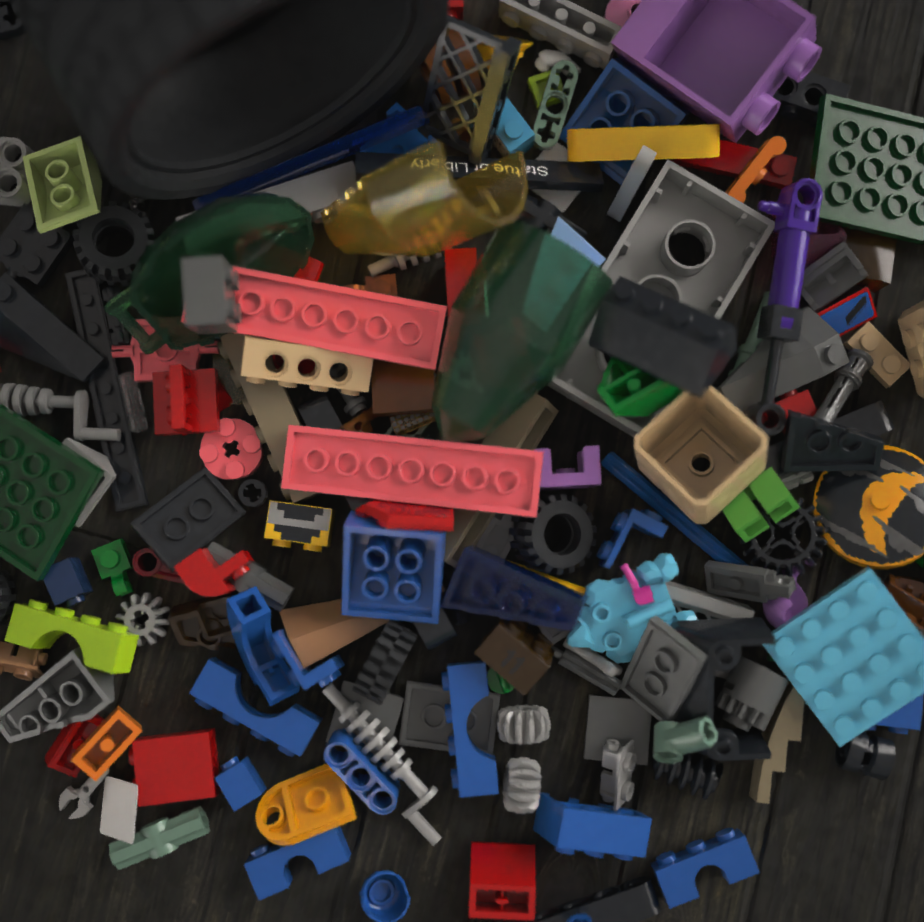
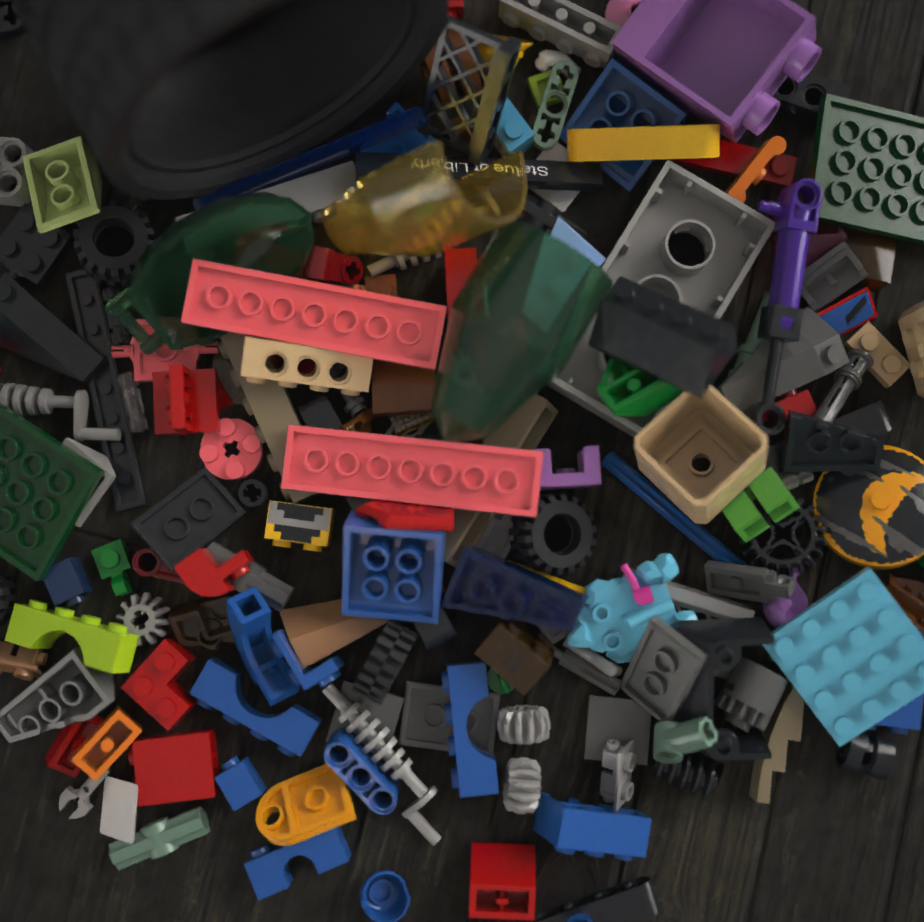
(156, 686): none -> red brick
(210, 295): dark grey brick -> none
(332, 267): none -> dark red piece
(632, 183): light grey beam -> none
(643, 521): blue bracket -> none
(678, 871): blue arch -> none

